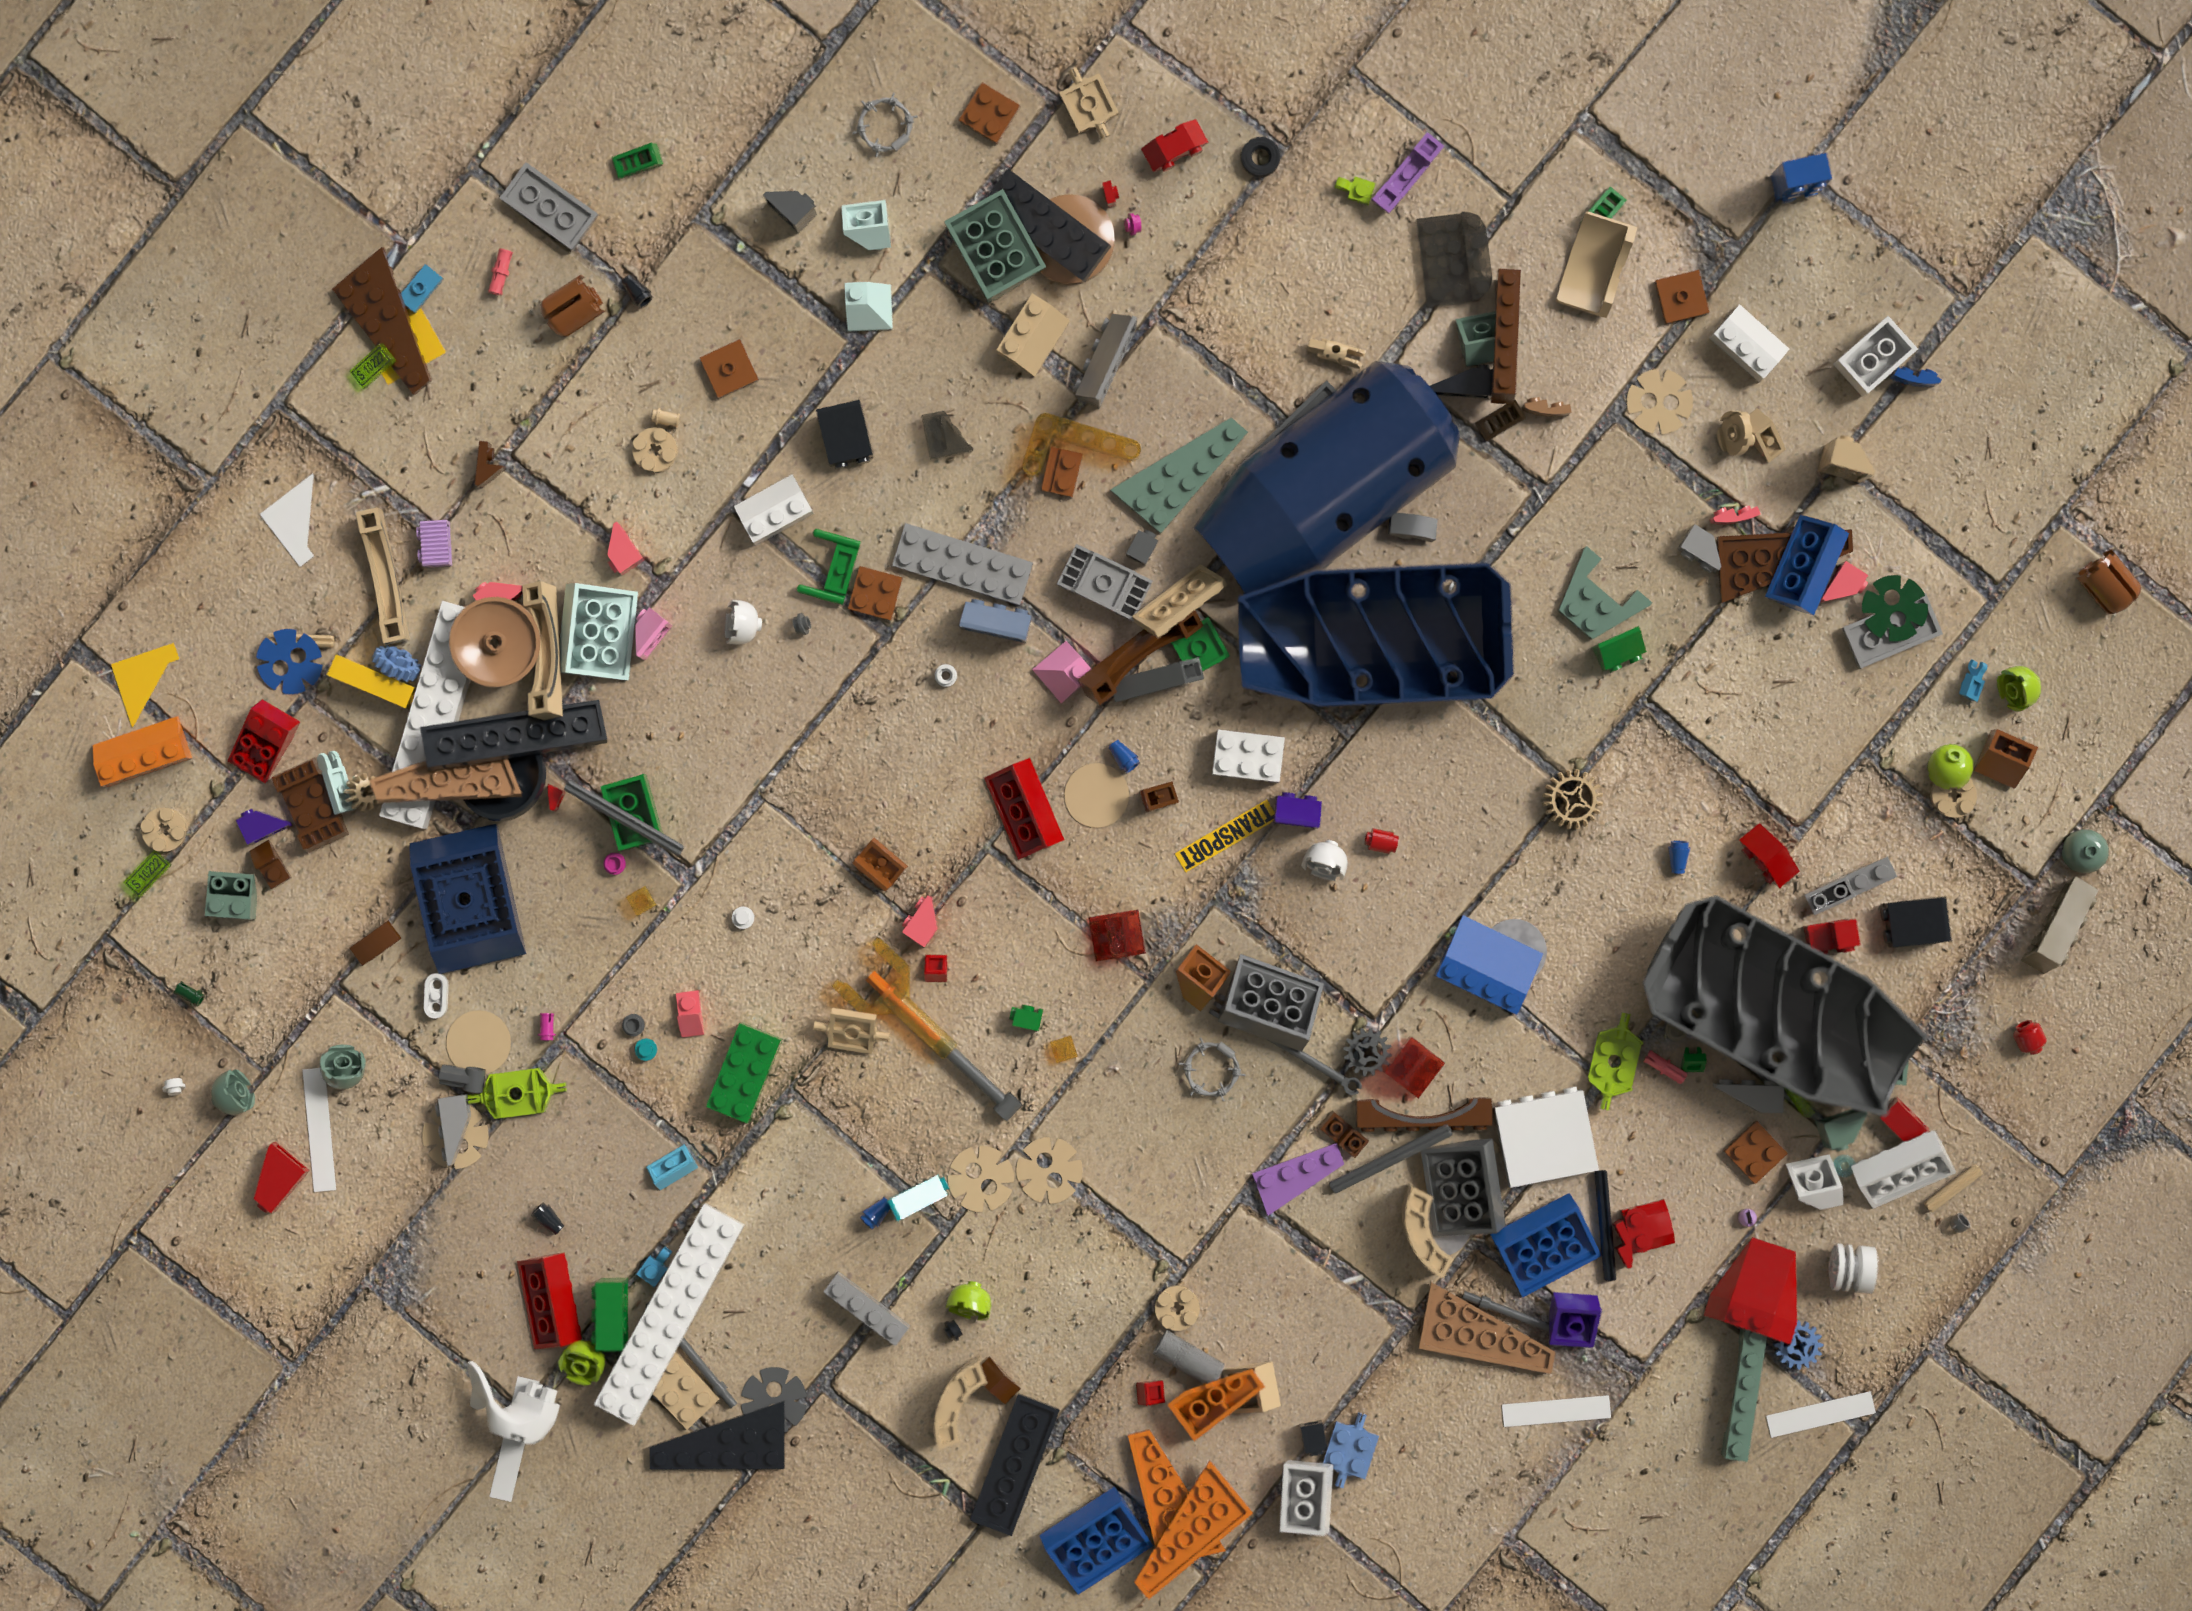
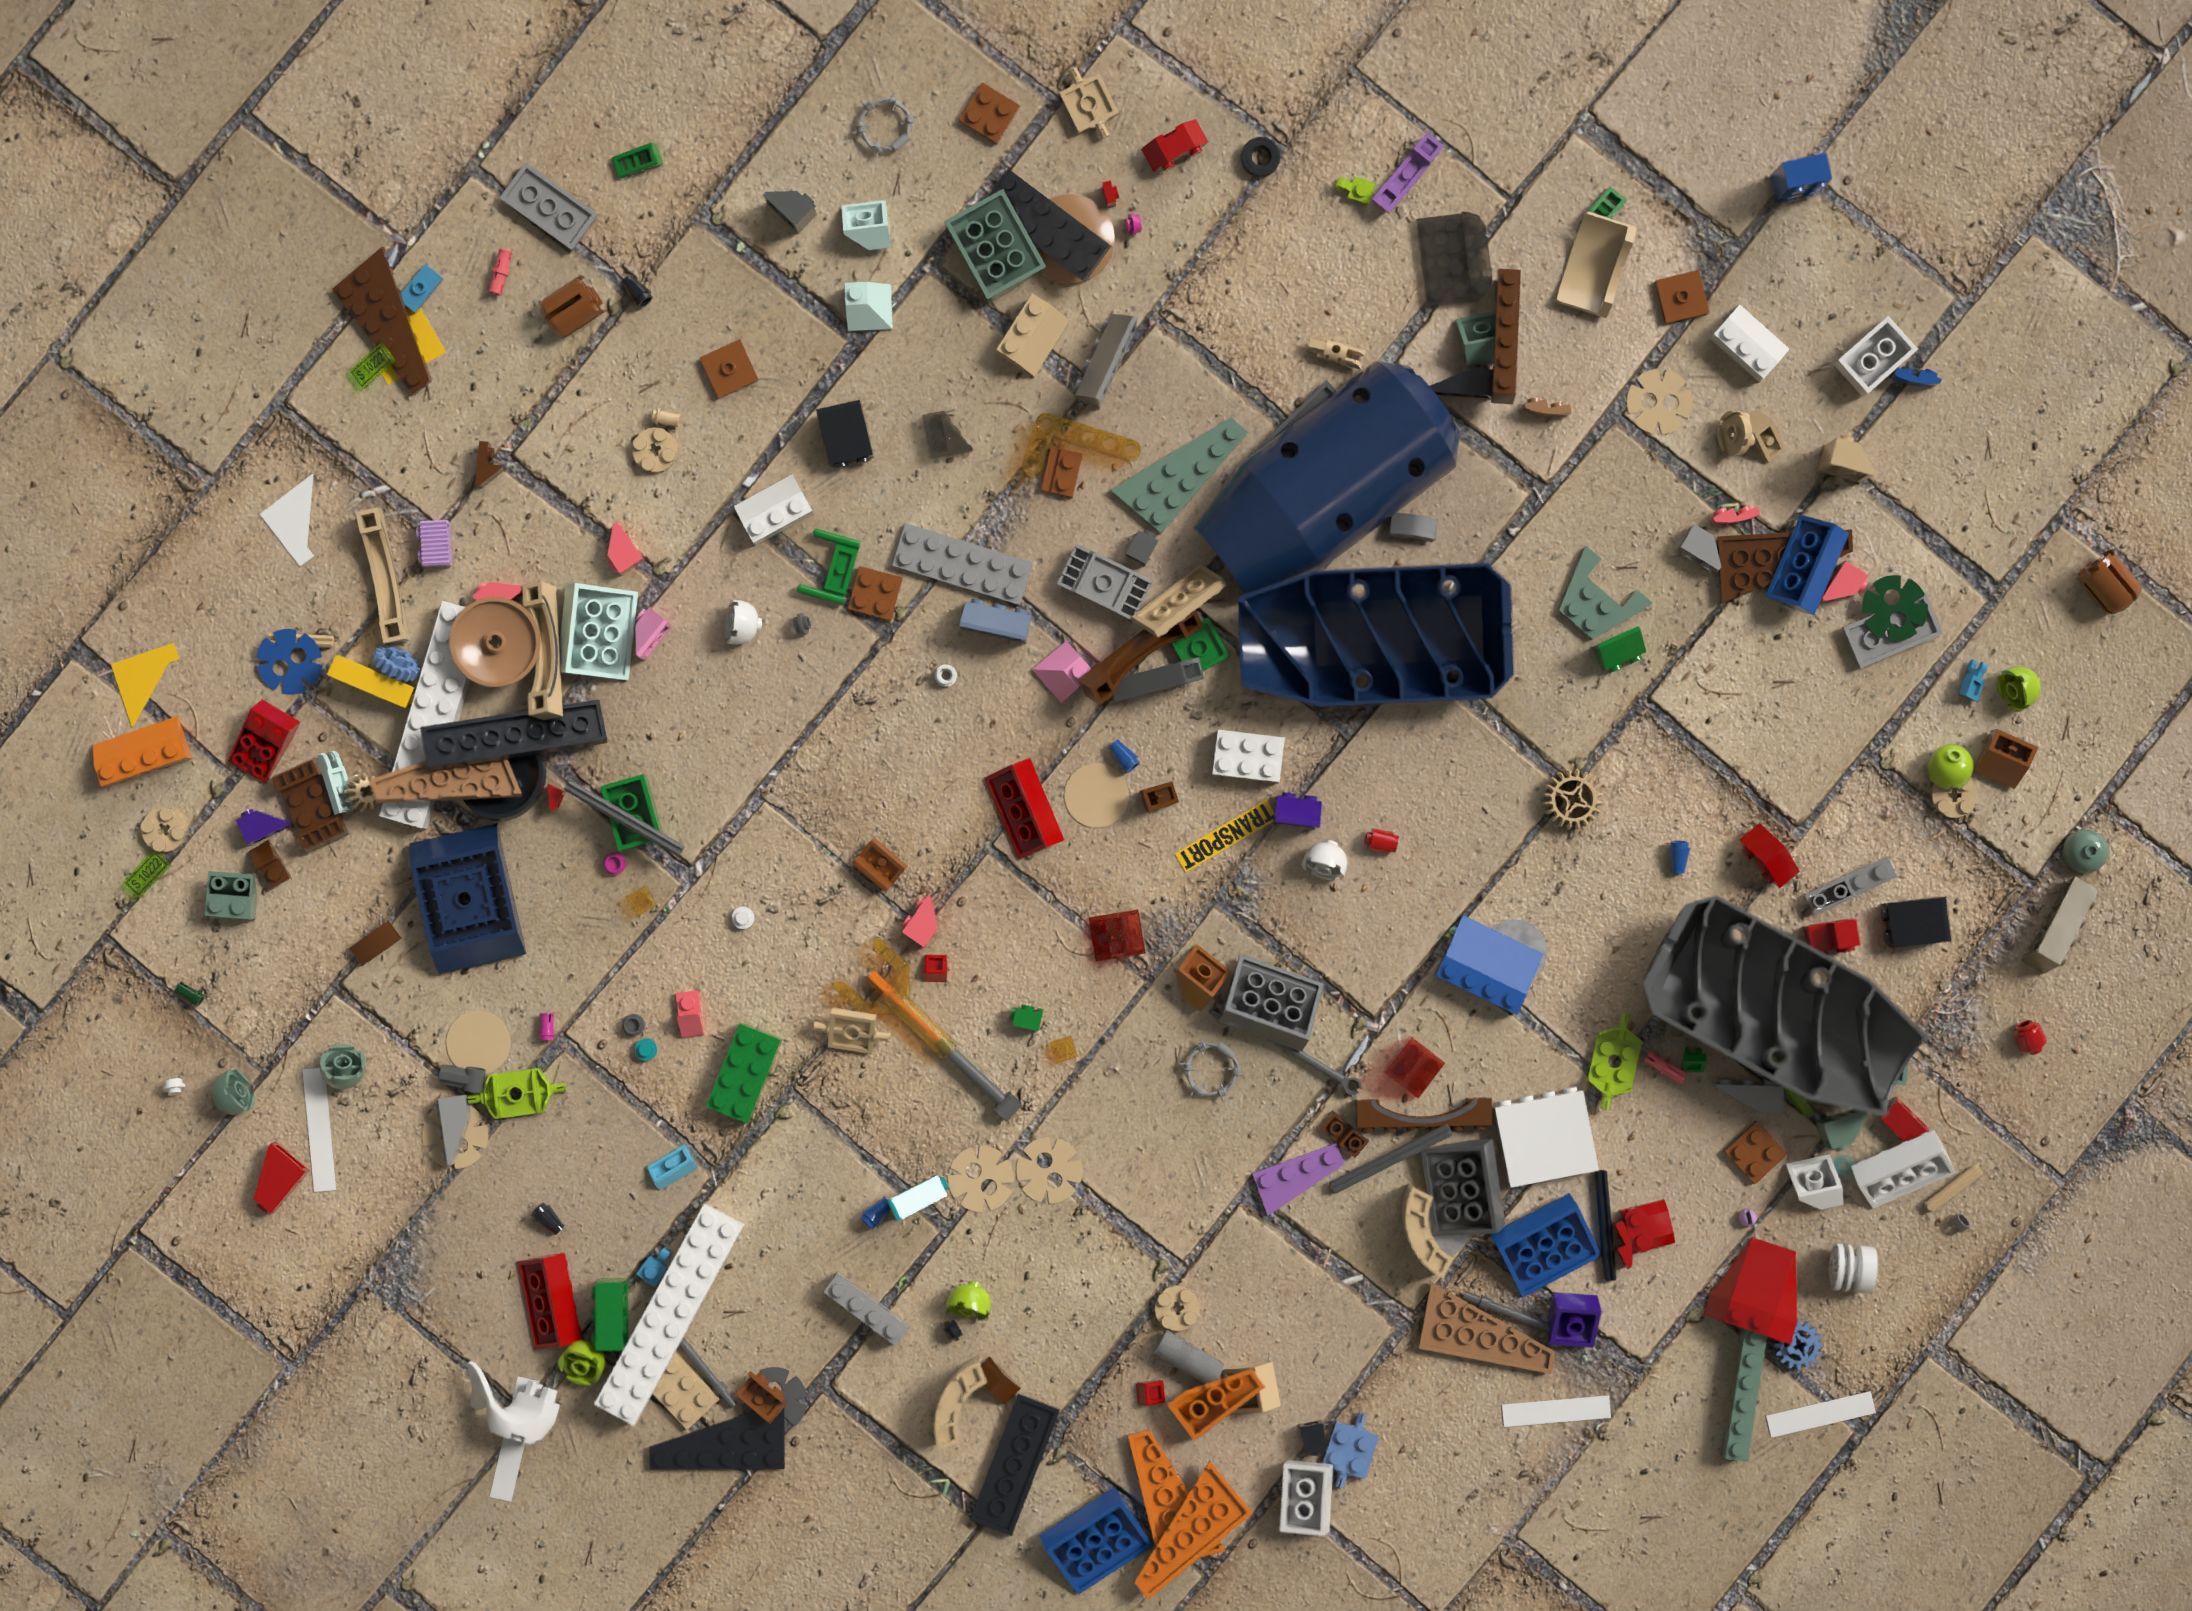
(434, 995): white plate -> none
(762, 1398): none -> dark orange bracket
(1361, 1061): dark grey gear -> none
(1483, 430): dark brown slope -> none

